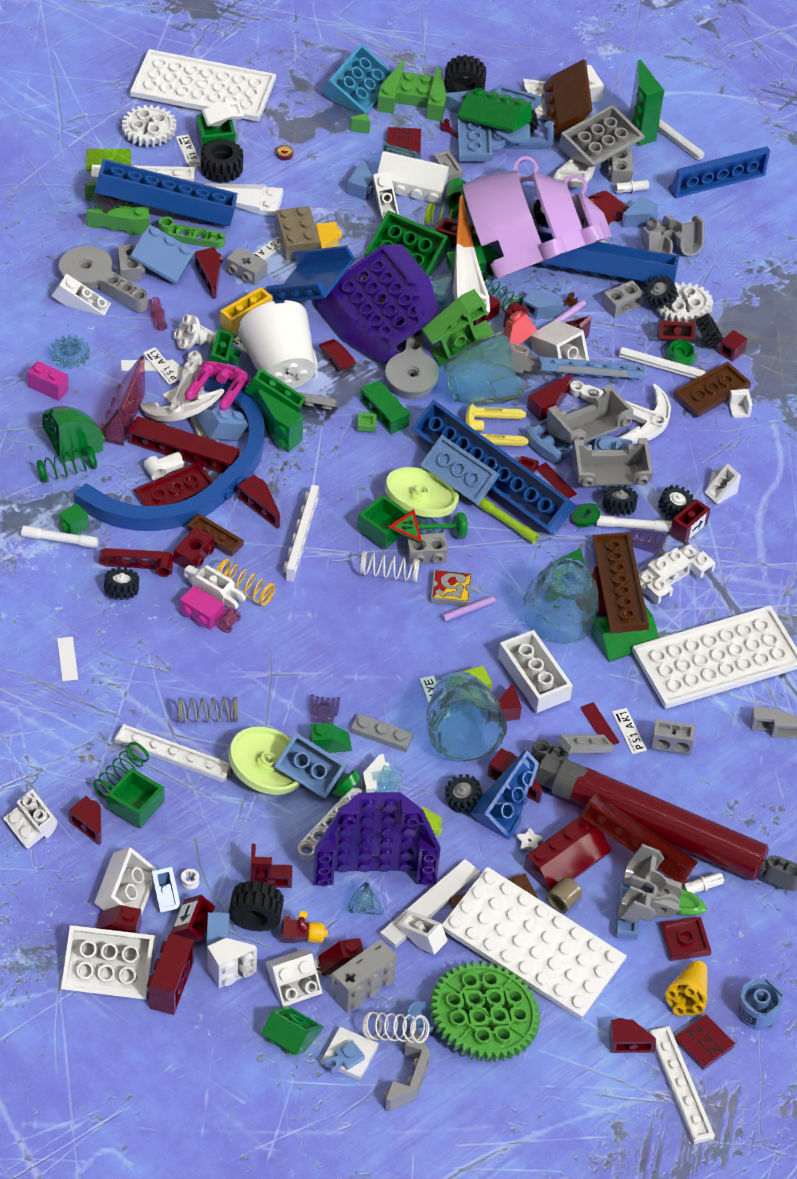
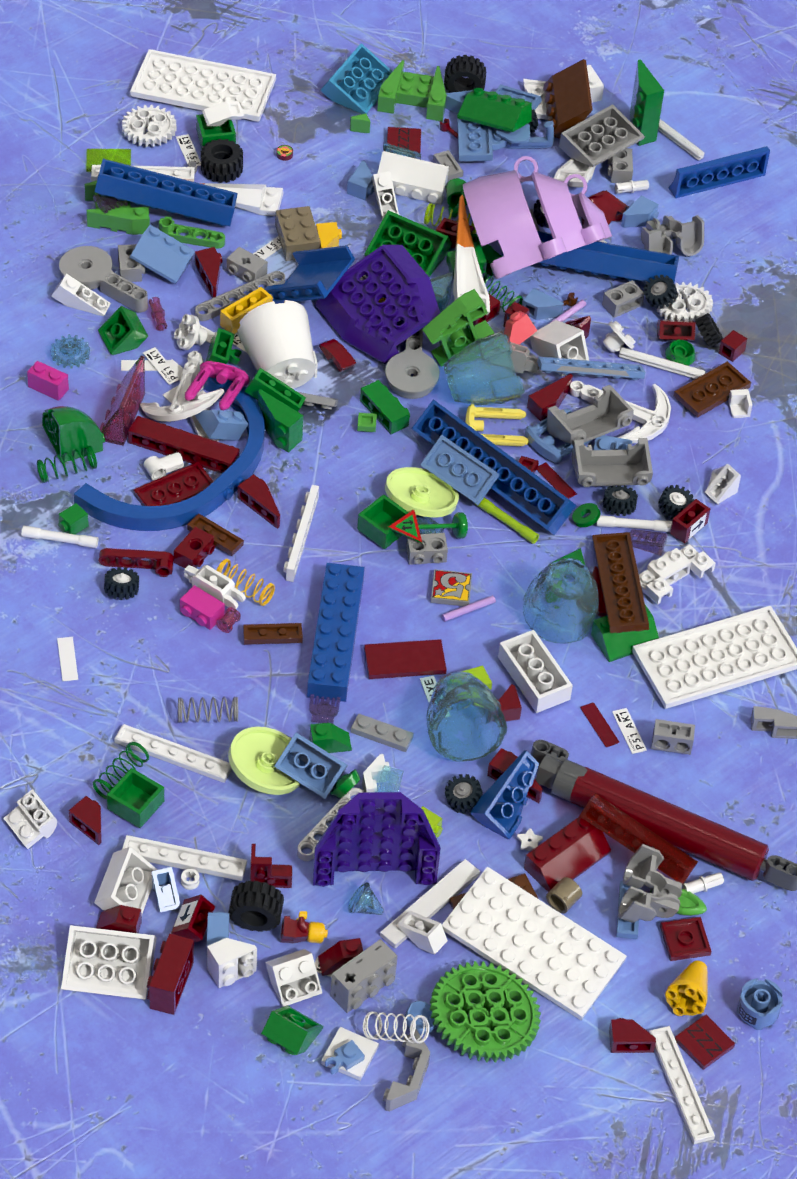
(123, 331): none -> green slope
(188, 858): none -> white plate
(237, 293): none -> light grey beam
(272, 633): none -> reddish brown plate
(336, 631): none -> blue brick
(363, 563): white piece -> none
(405, 659): none -> dark red tile
(585, 744): light grey plate -> none
(615, 340): none -> white plate

